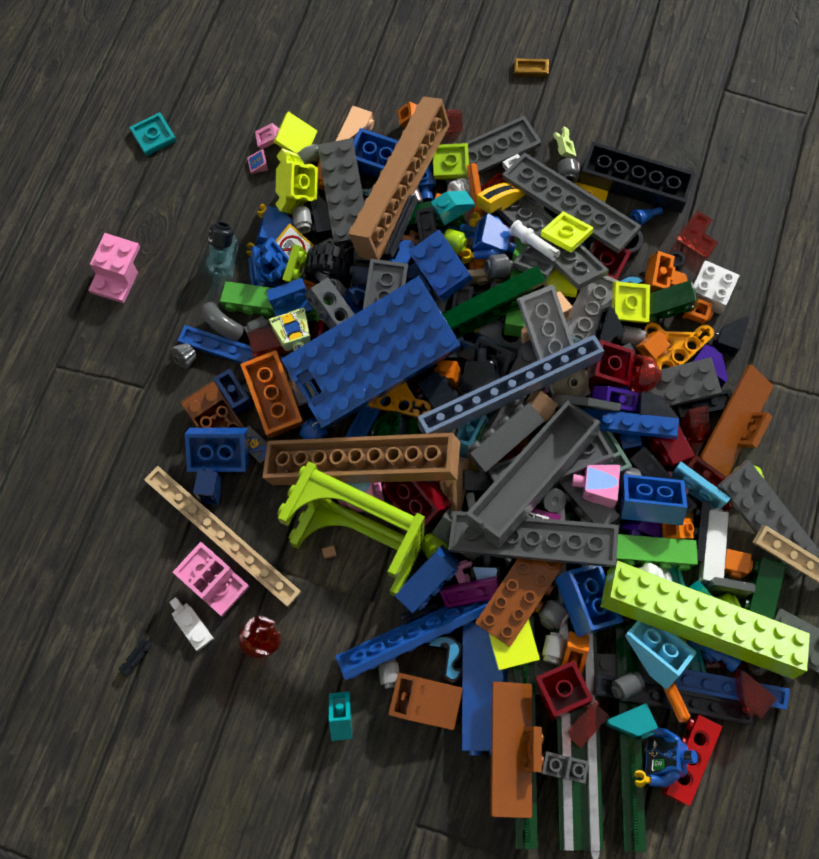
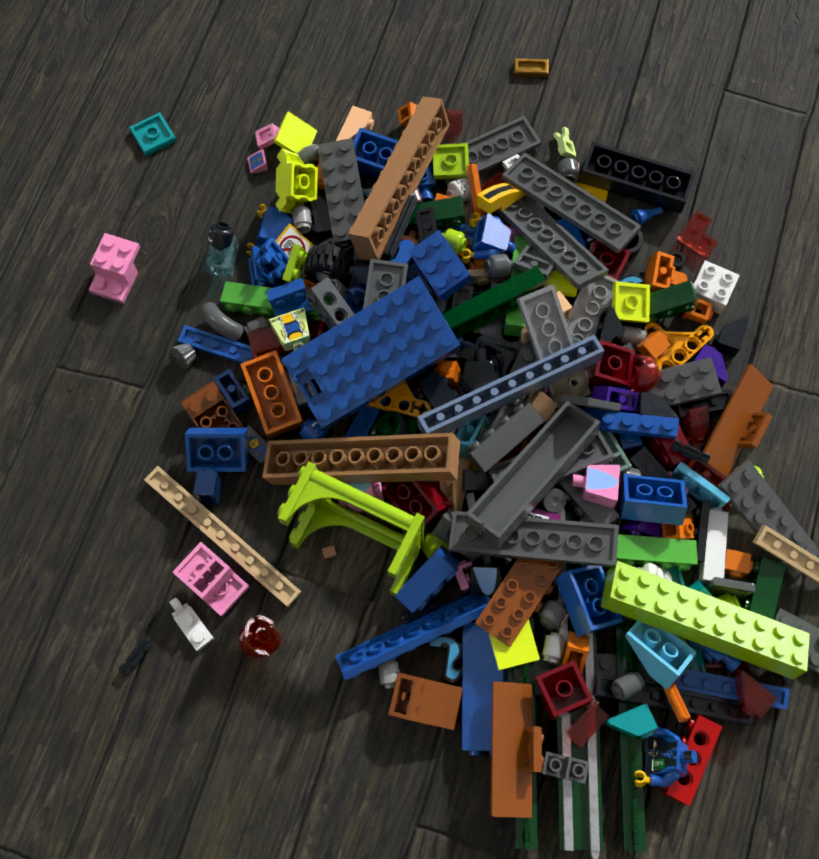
(340, 716): teal slope -> none
(452, 205): teal slope -> none
(469, 592): magenta tile -> none
(528, 236): white pin -> none
(567, 232): neon yellow plate -> none
(690, 452): none -> black axle

